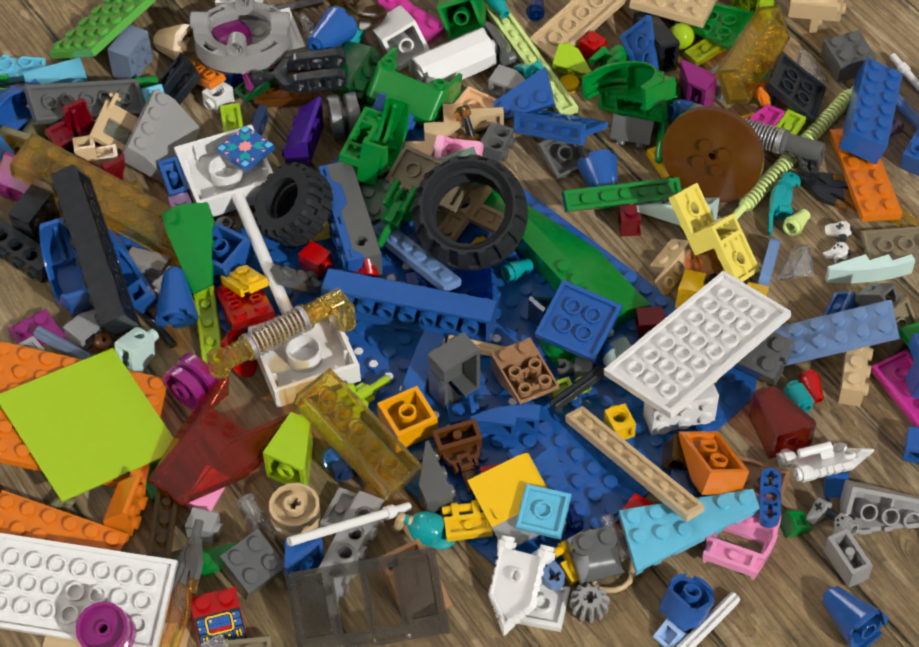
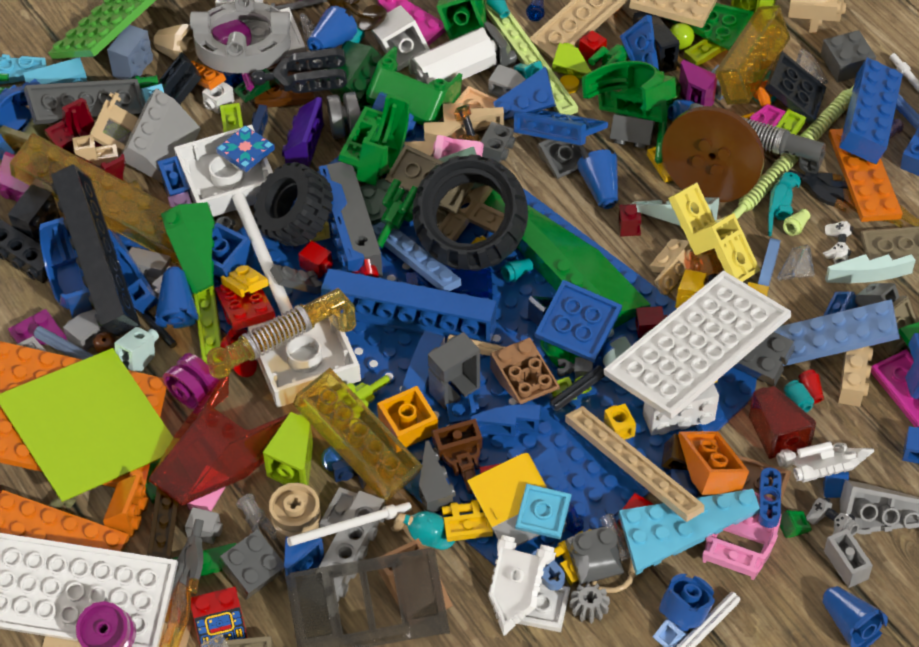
(620, 194): green plate -> none

